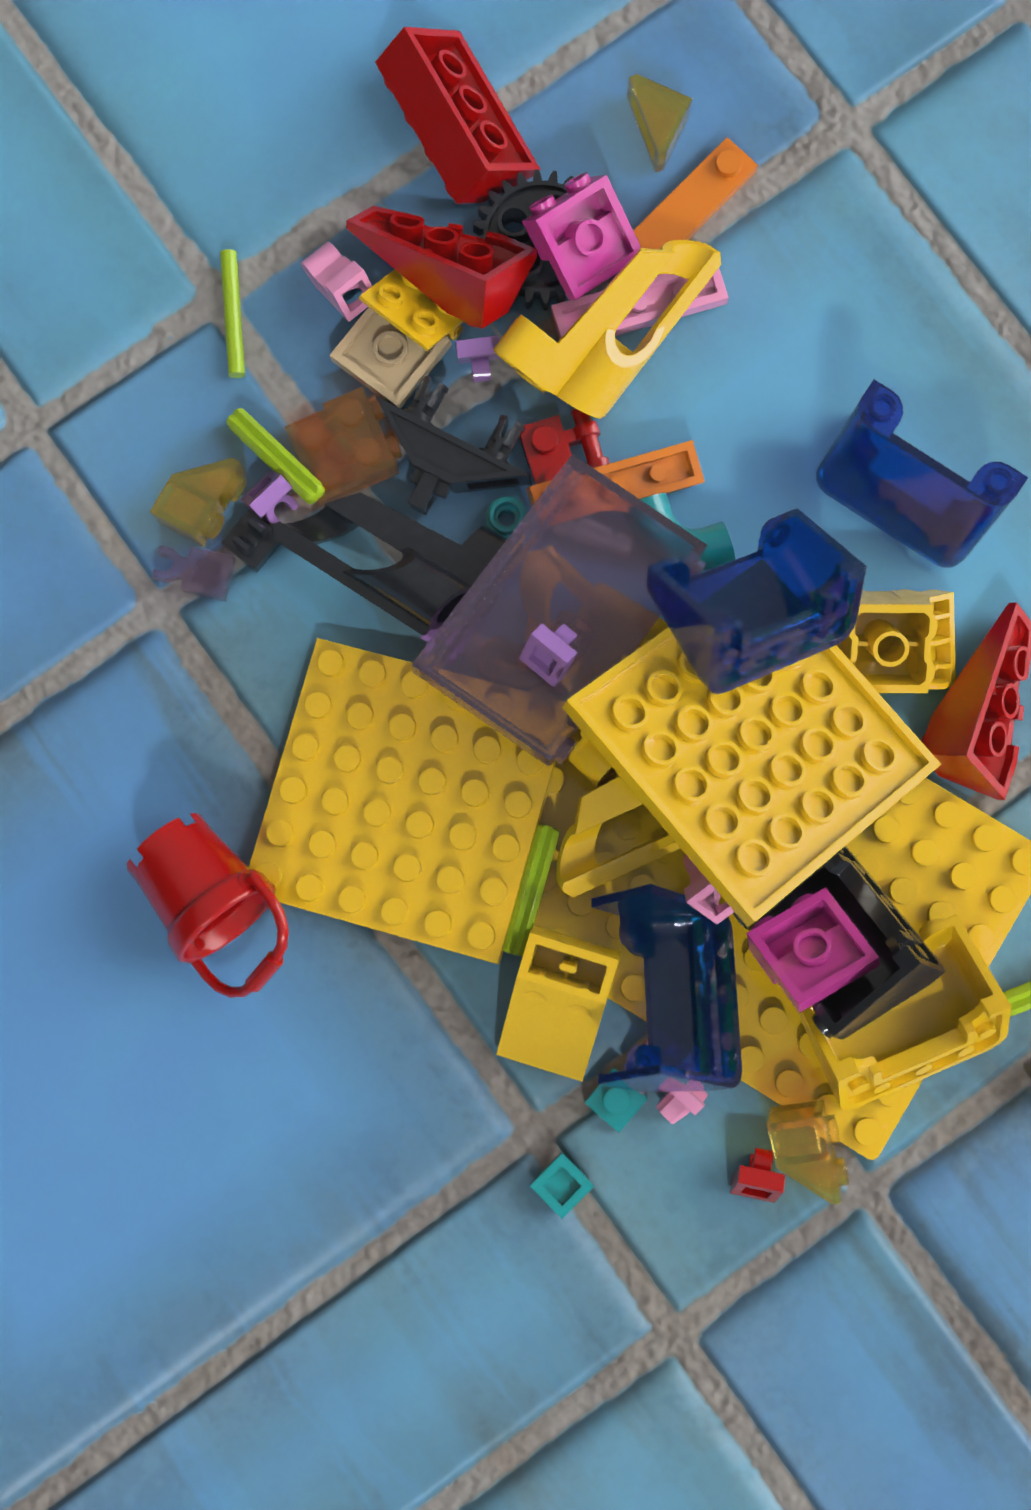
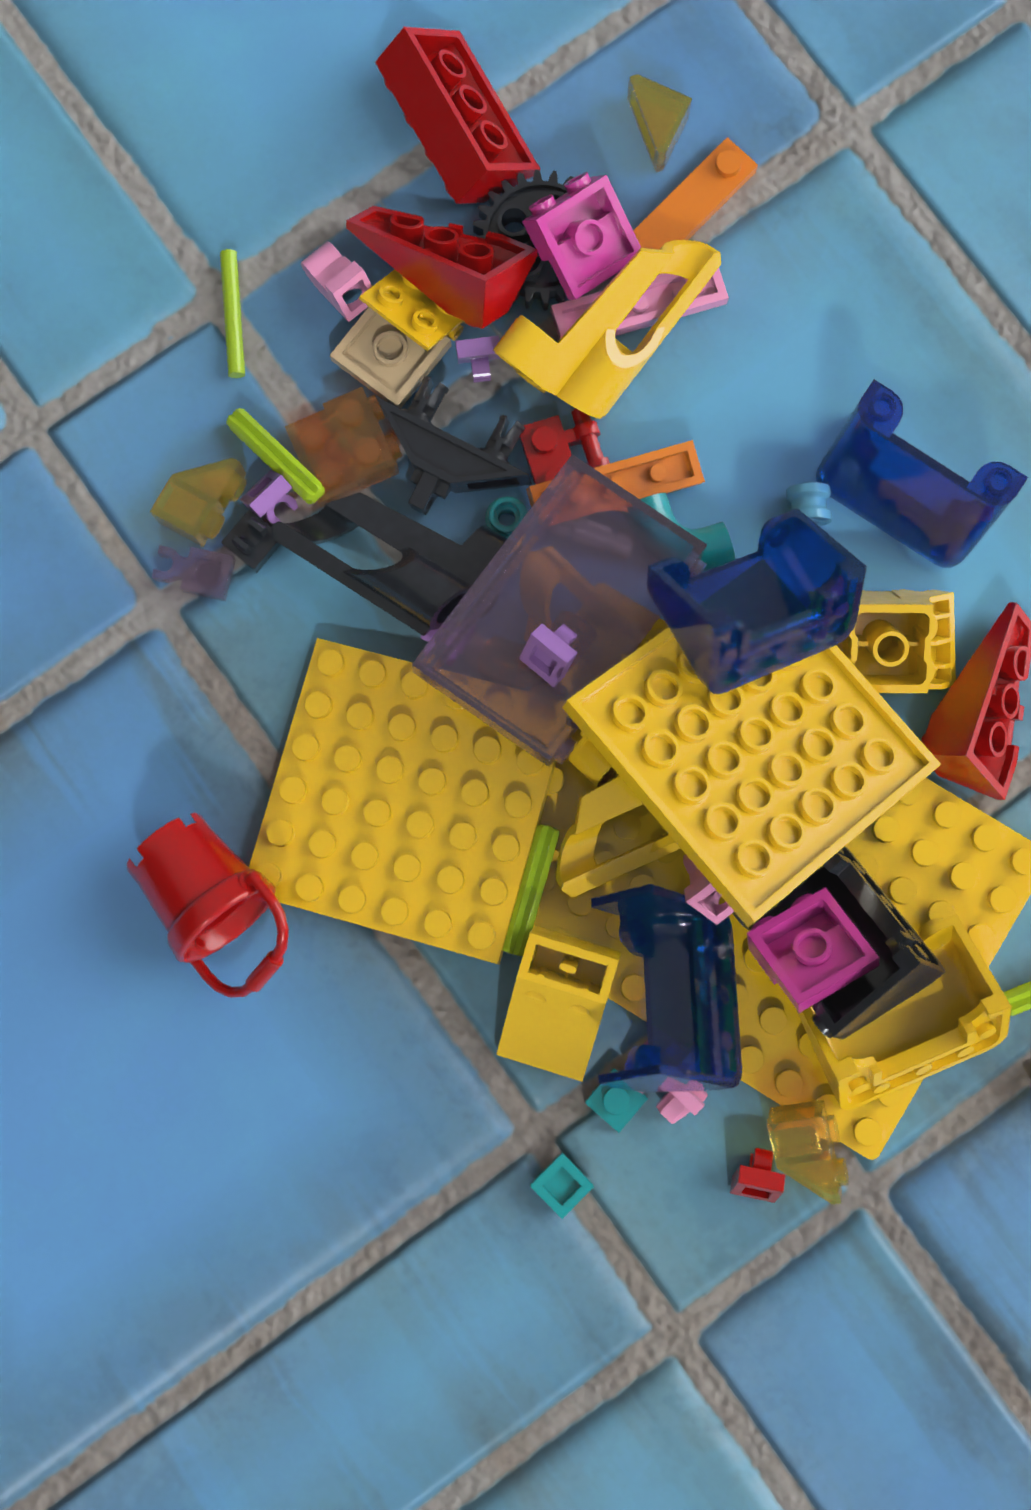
(811, 500): none -> medium azure wheel

